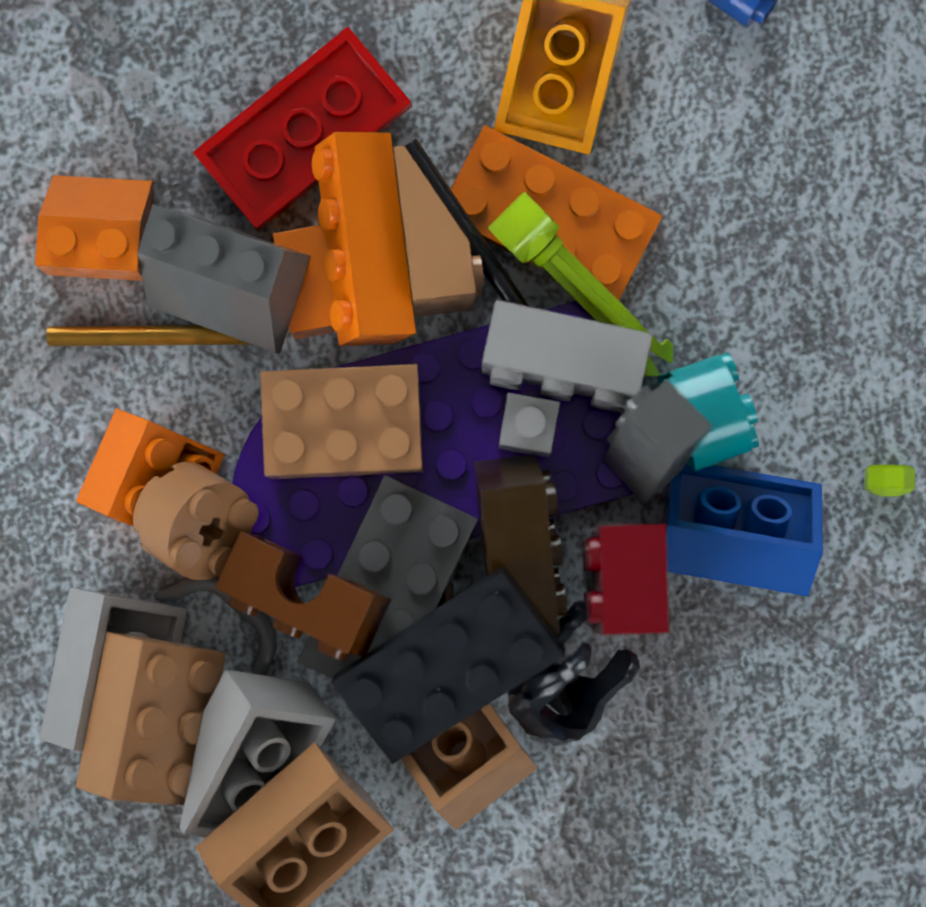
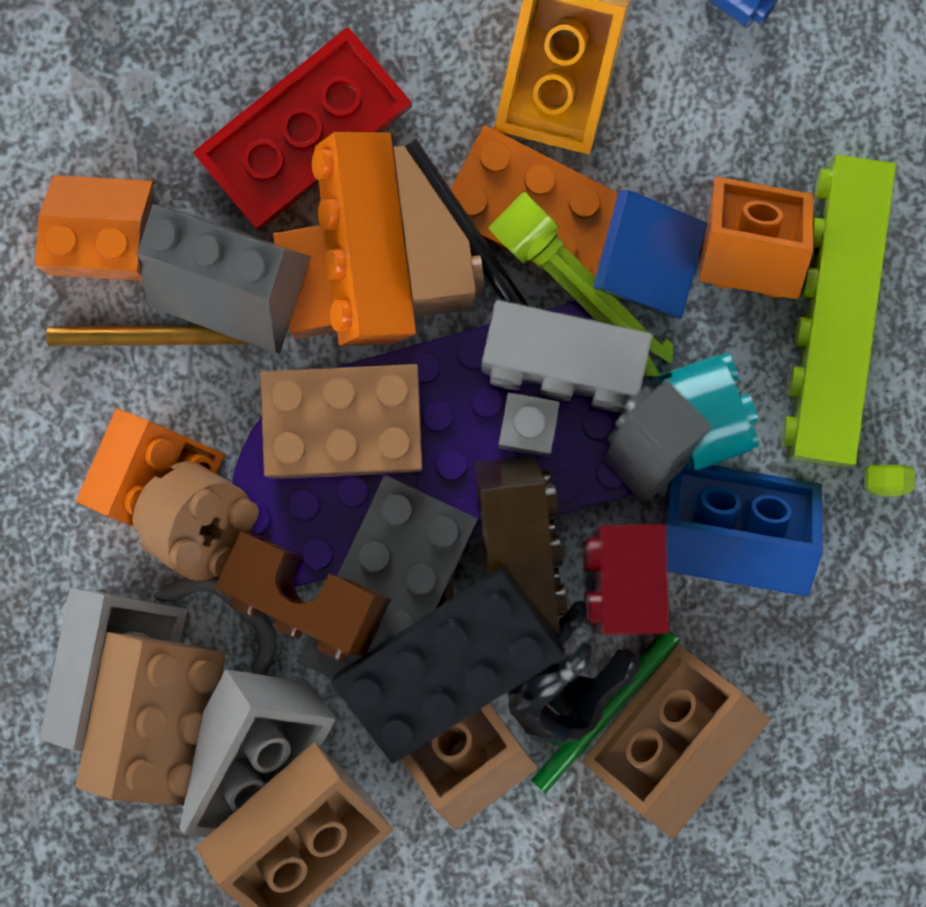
(569, 752): none -> green bar
(650, 254): none -> blue tile
(676, 741): none -> medium nougat slope
(757, 238): none -> orange slope
(840, 311): none -> lime brick

